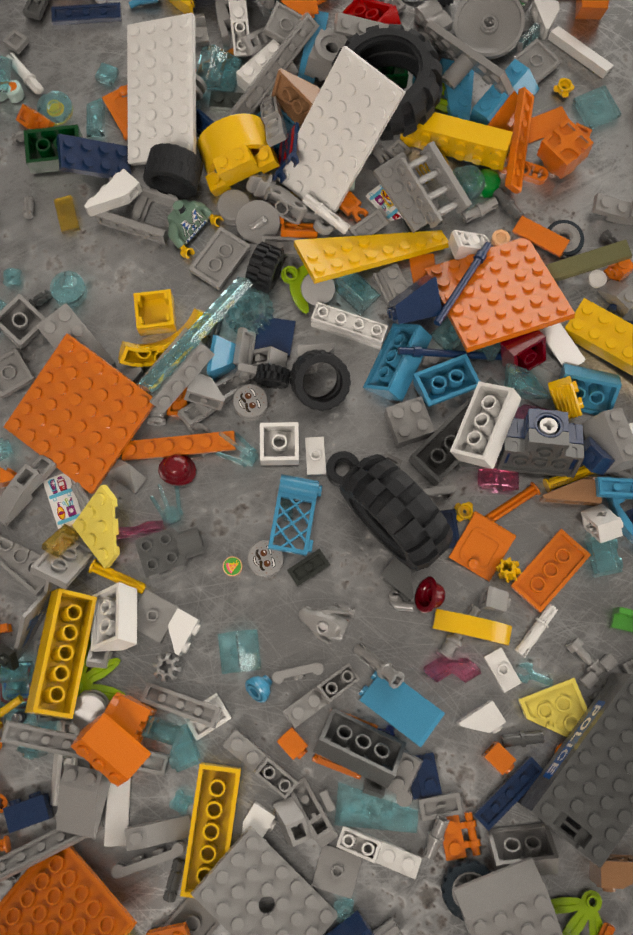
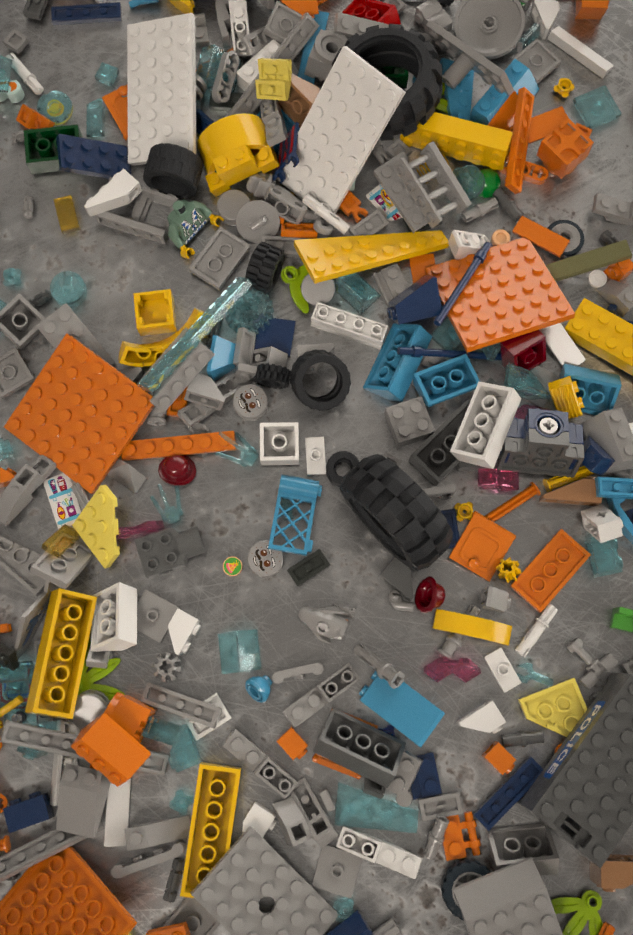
(116, 576): yellow axle -> none
(231, 72): none -> light grey beam
(274, 79): none -> light yellow slope

